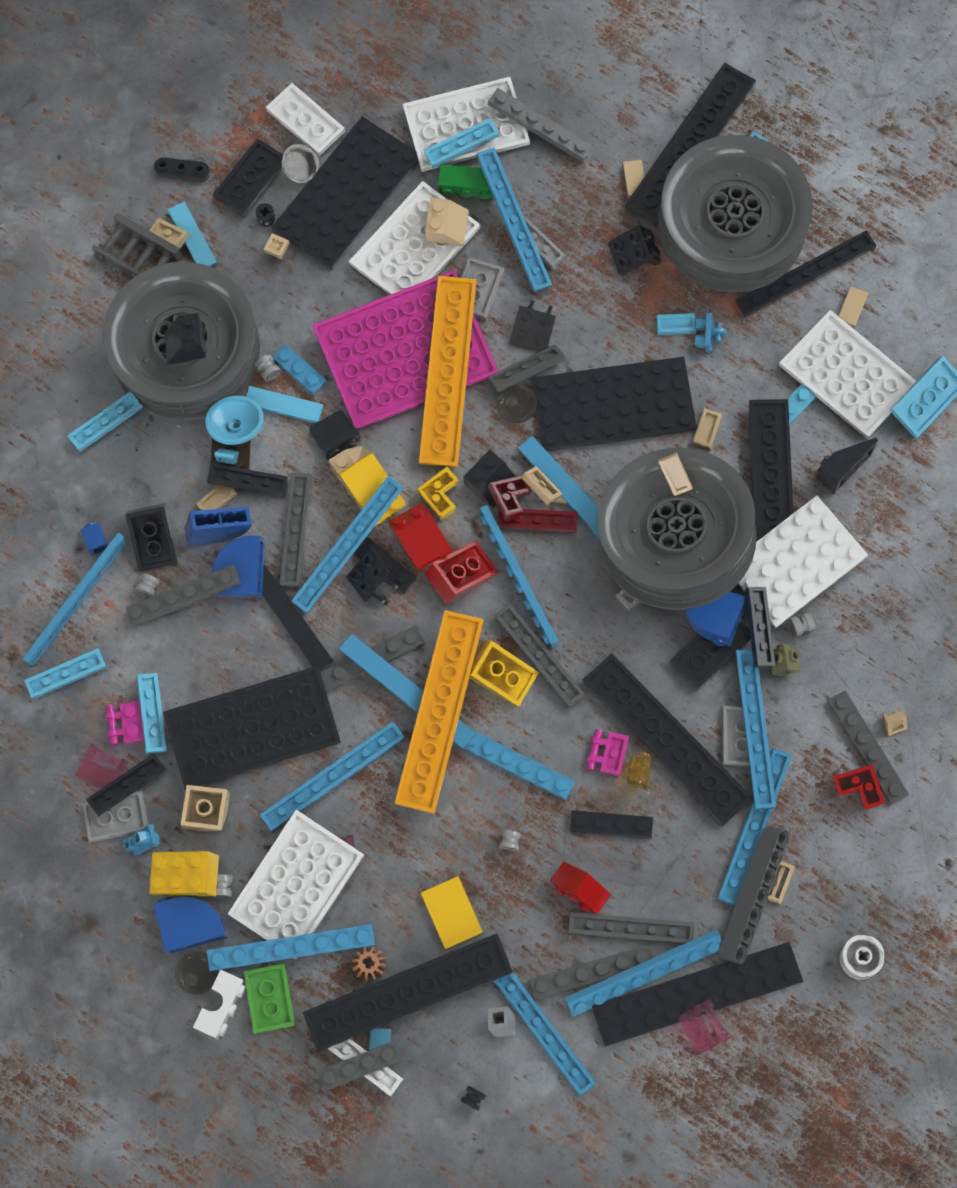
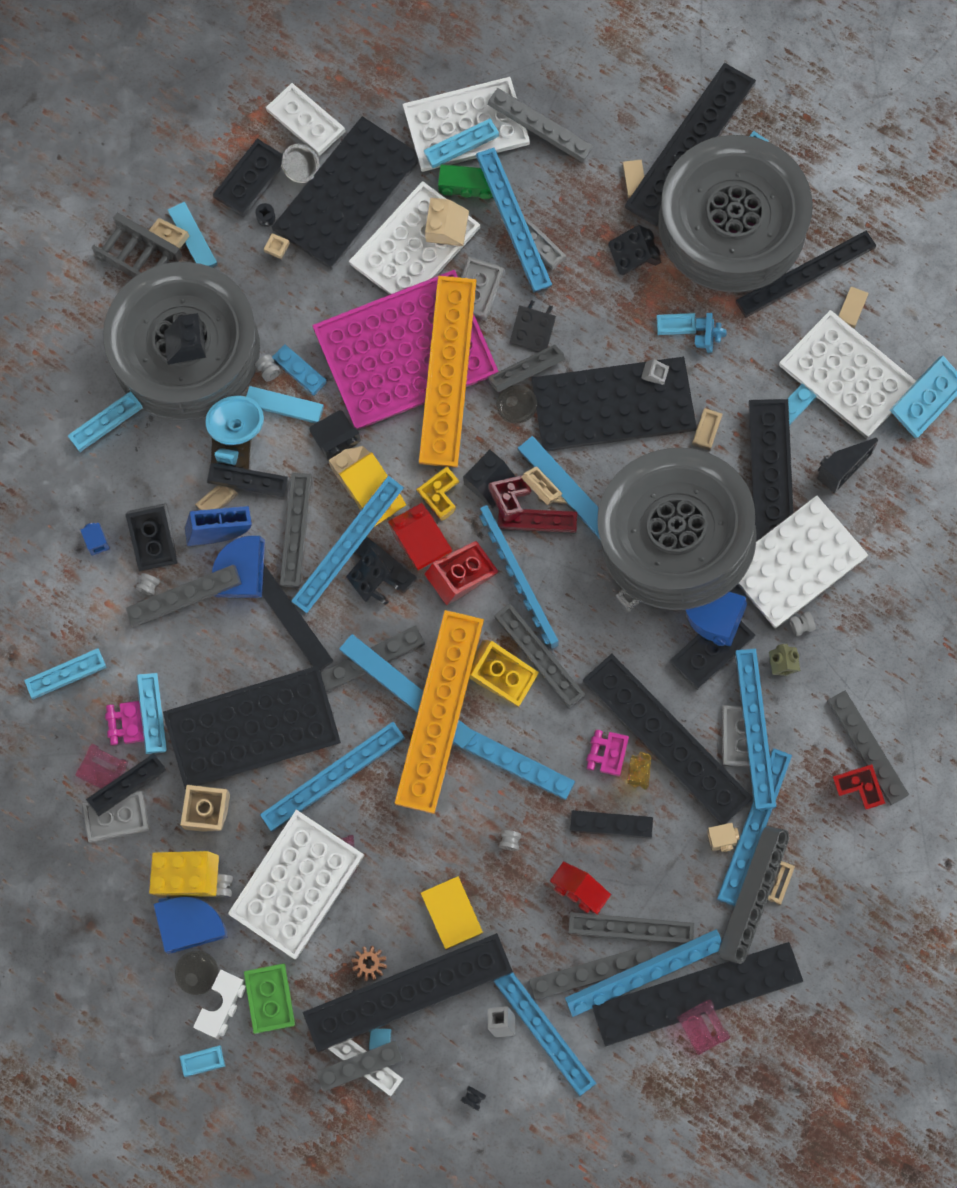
(75, 600): dark azure tile -> none
(142, 840): dark azure hips -> none
(189, 172): black plate -> none
(202, 1061): none -> medium azure tile
(290, 947): dark azure plate -> none
(655, 371): none -> light grey slope
(675, 474): tan tile -> none
(723, 837): none -> tan brick
(760, 627): plate -> none
(863, 945): white brick -> none
(895, 722): tan tile -> none

